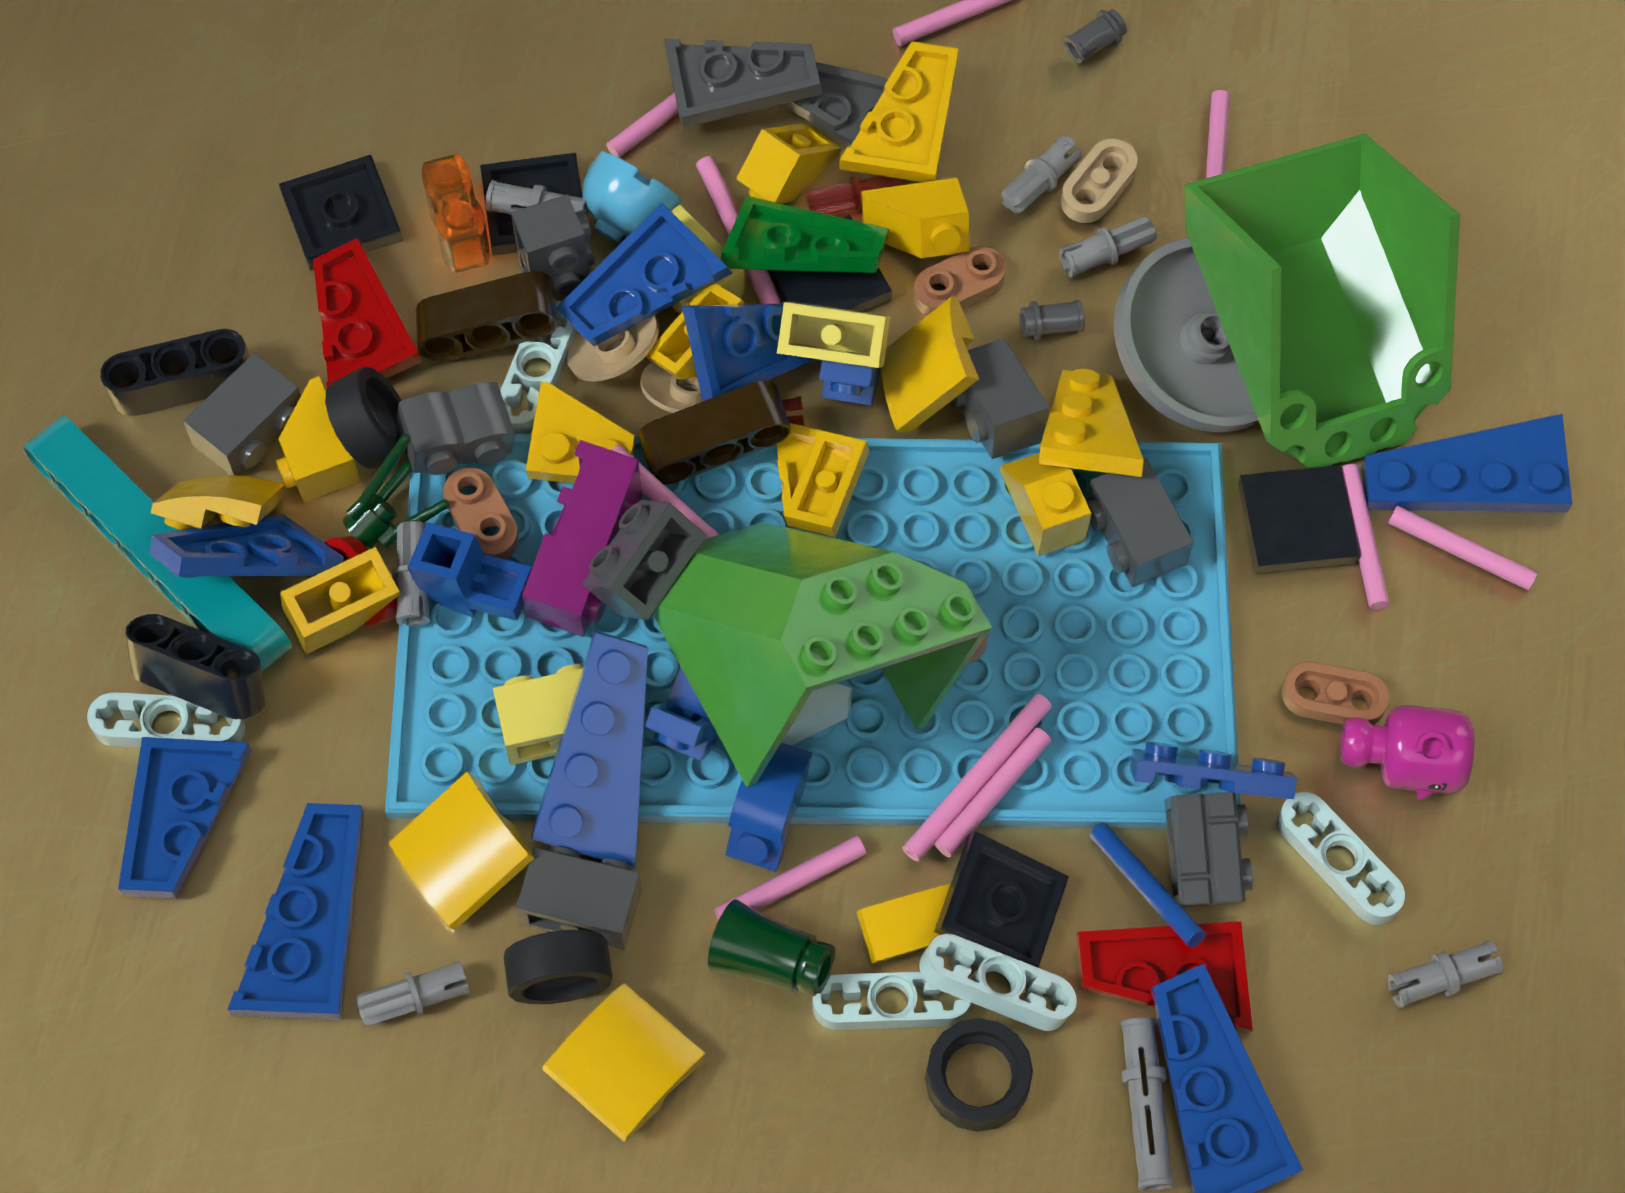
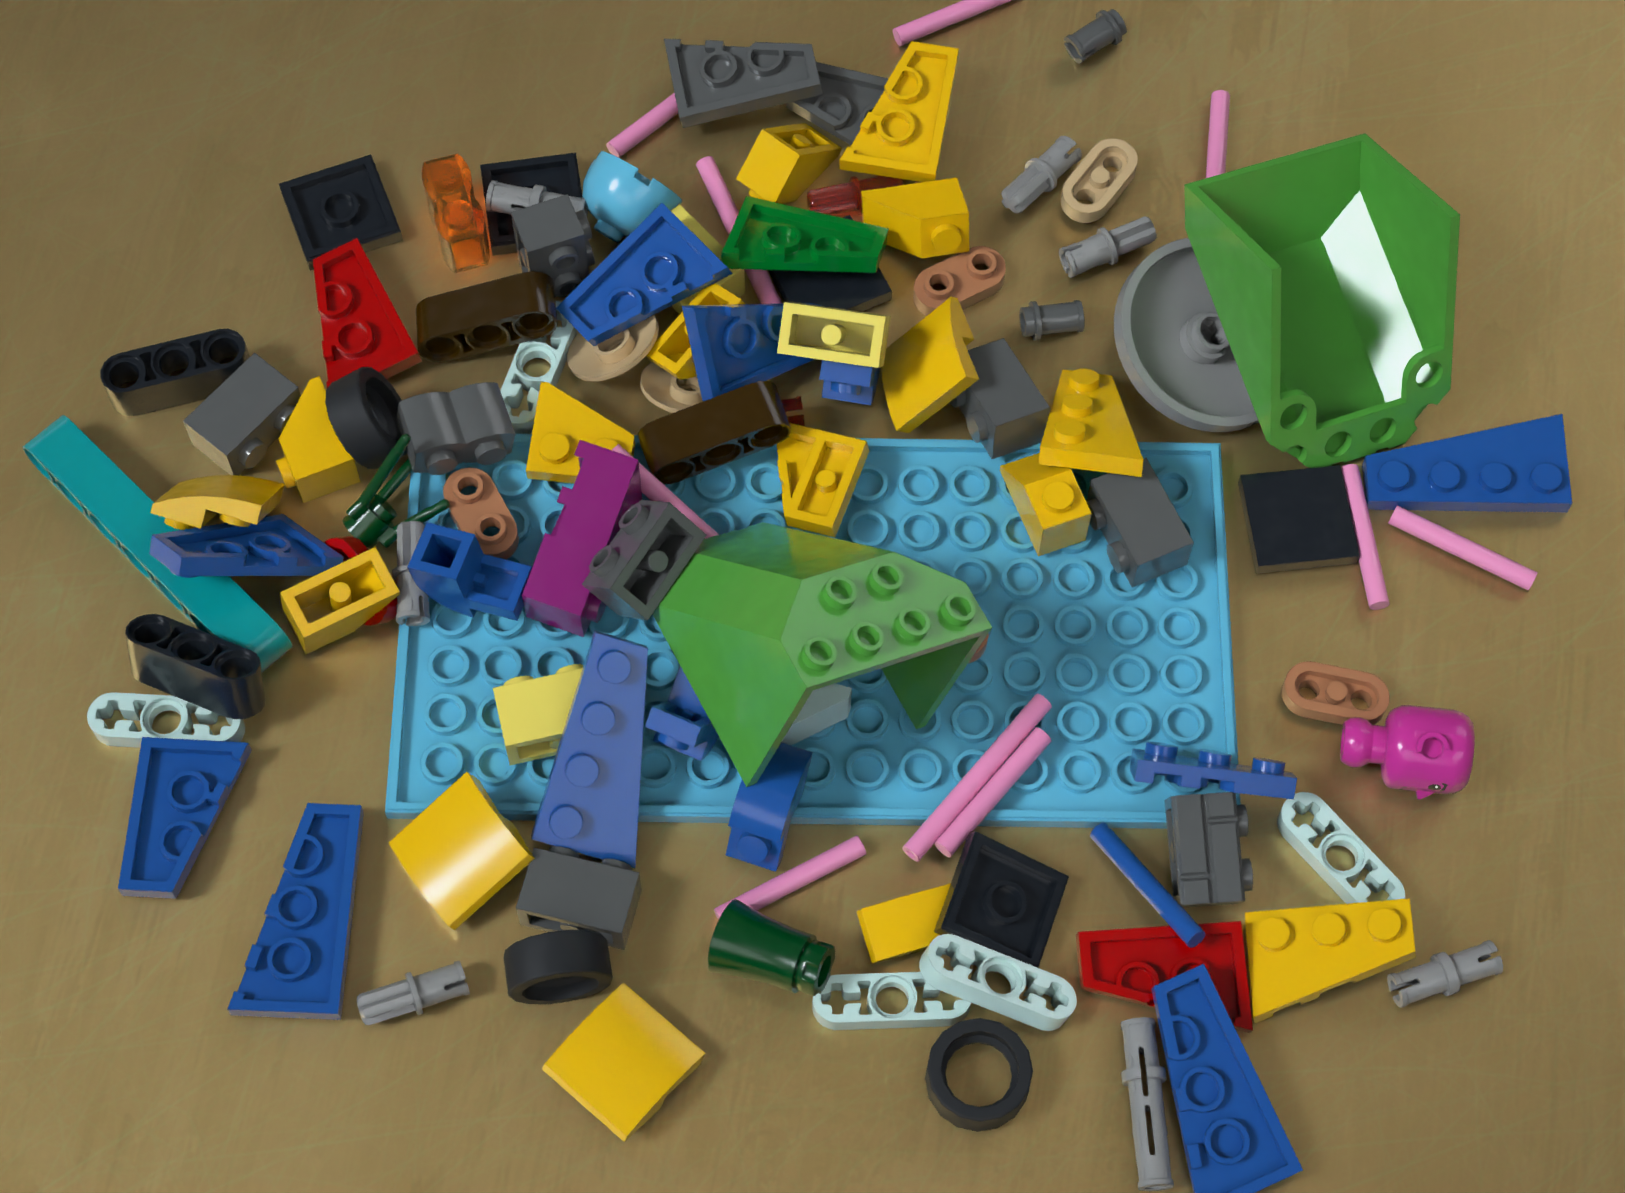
(1317, 948): none -> yellow wing

